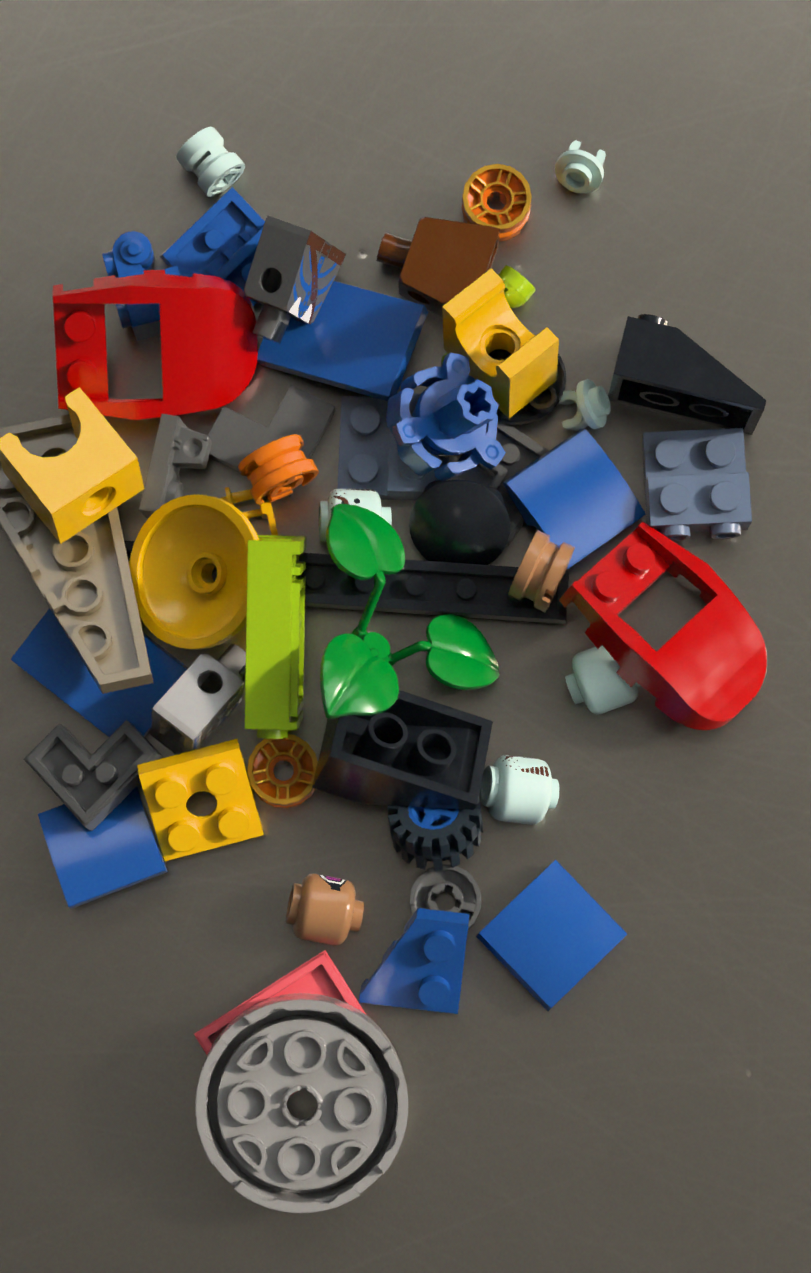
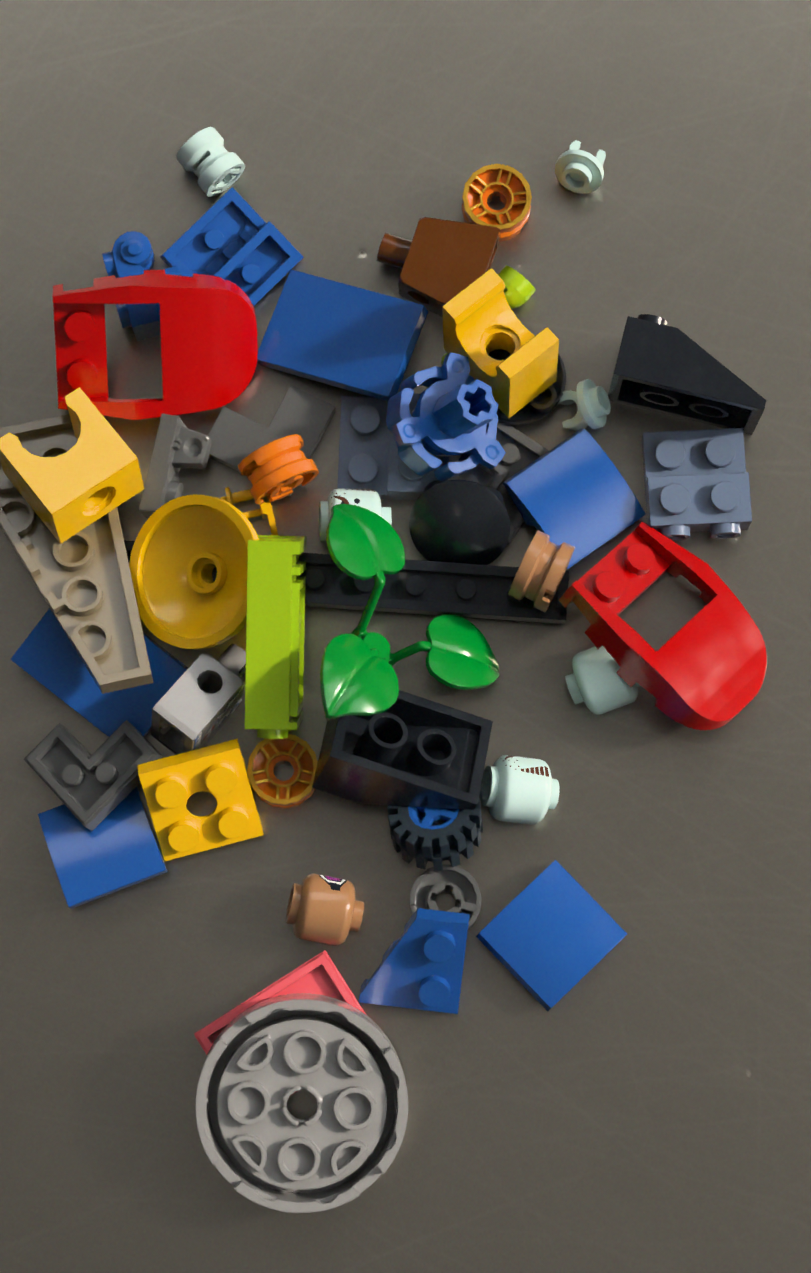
(290, 276): dark grey torso -> none

